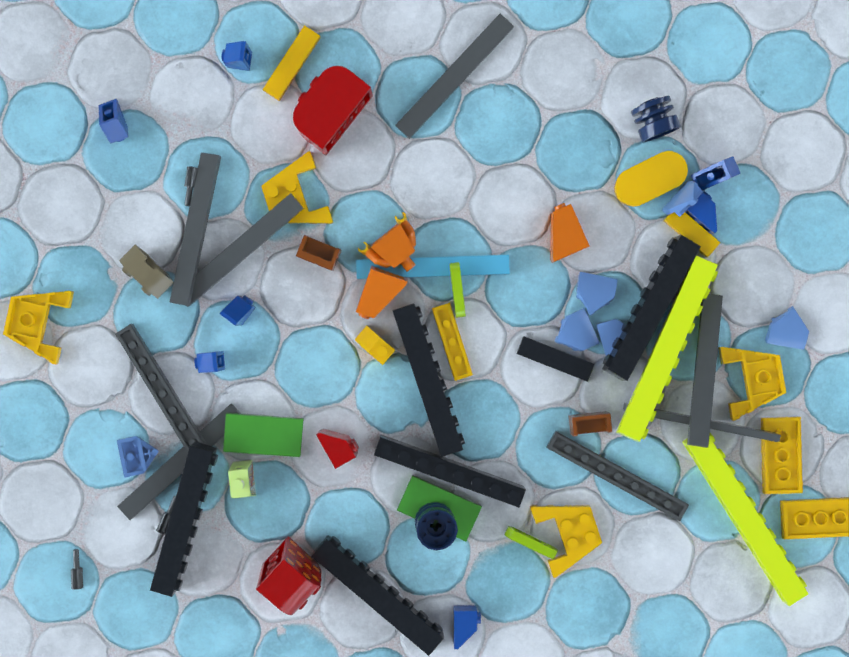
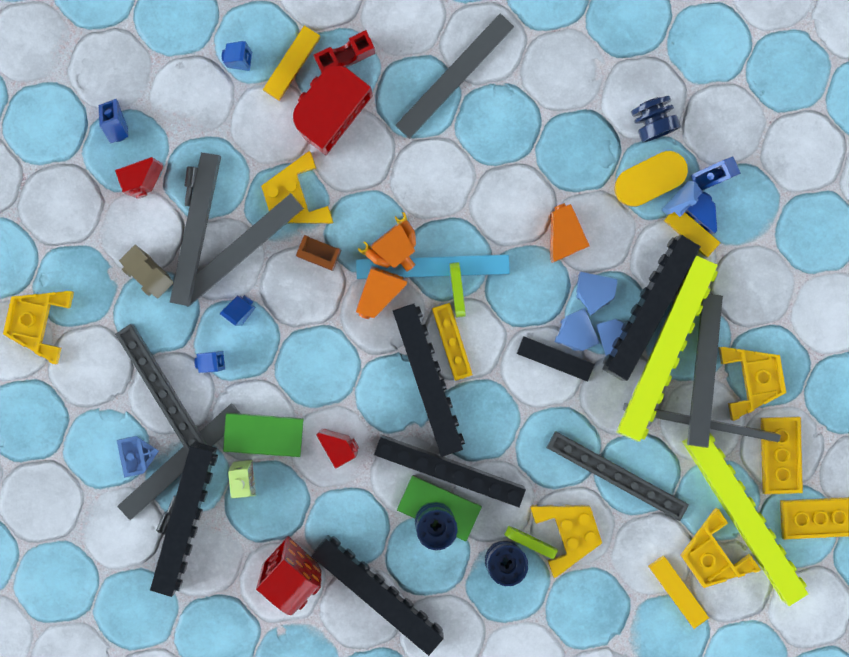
(76, 572): dark grey axle -> none
(139, 177): none -> red slope
(355, 50): none -> red arch
(374, 345): yellow slope -> none
(464, 623): blue slope -> none
(516, 567): none -> dark blue wheel
(590, 423): dark orange panel -> none
(678, 592): none -> yellow tile
(708, 559): none -> yellow wing
(788, 330): medium blue slope -> none

